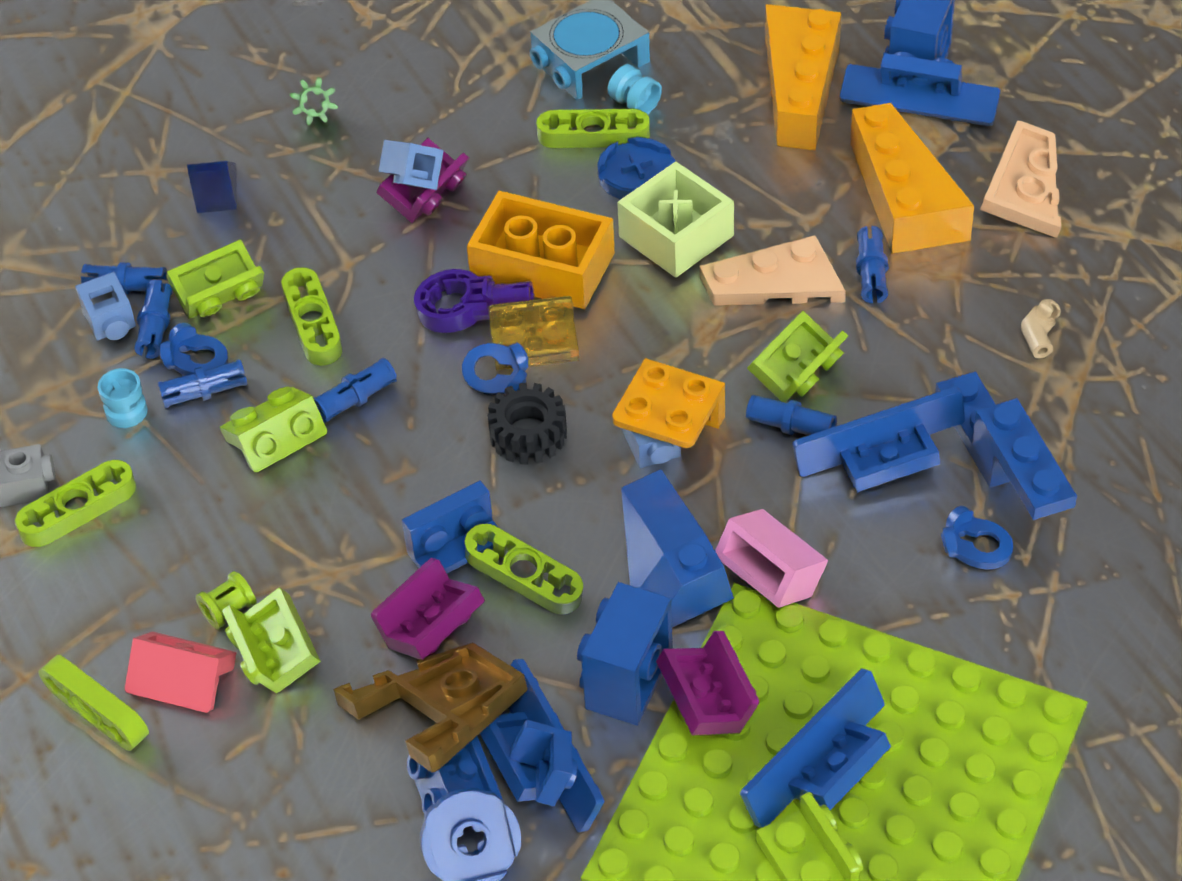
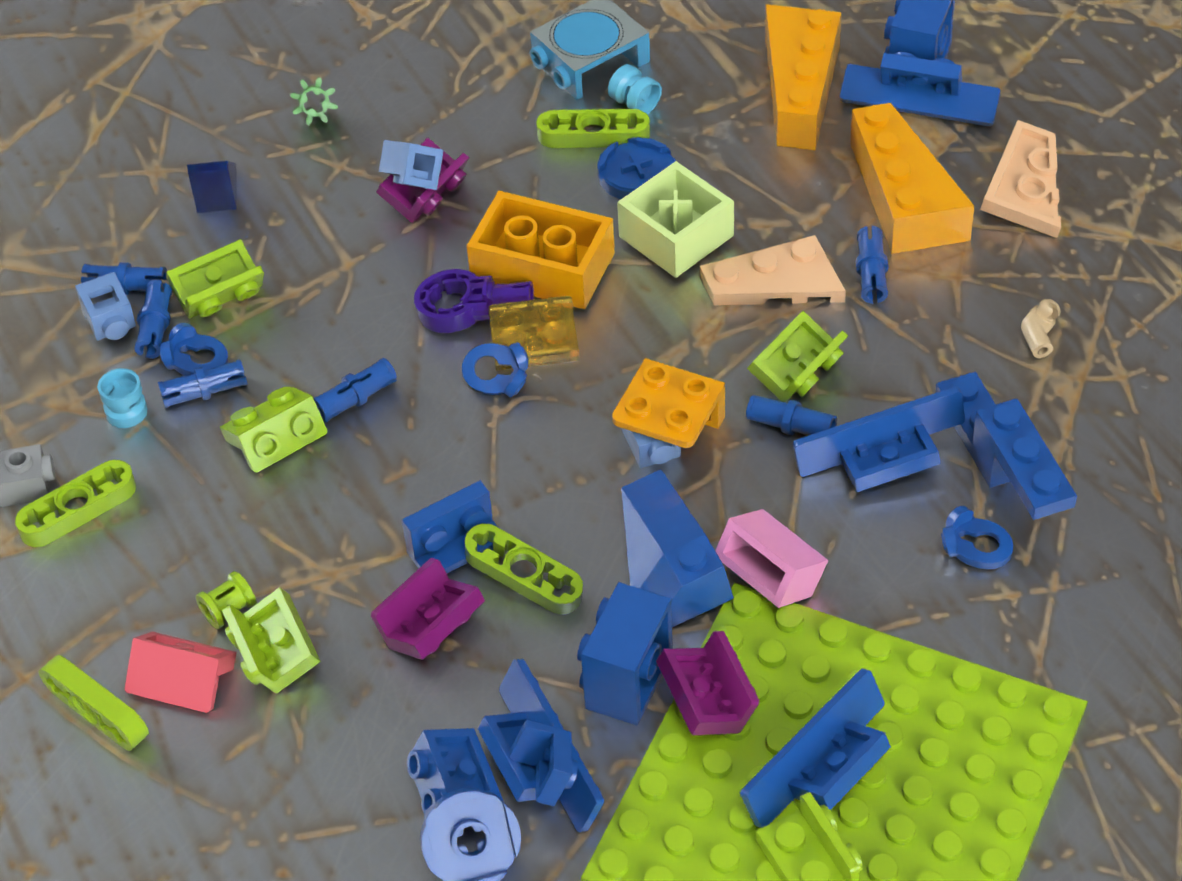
(308, 330): lime beam -> none
(455, 688): pearl gold wing -> none
(522, 405): black tyre -> none

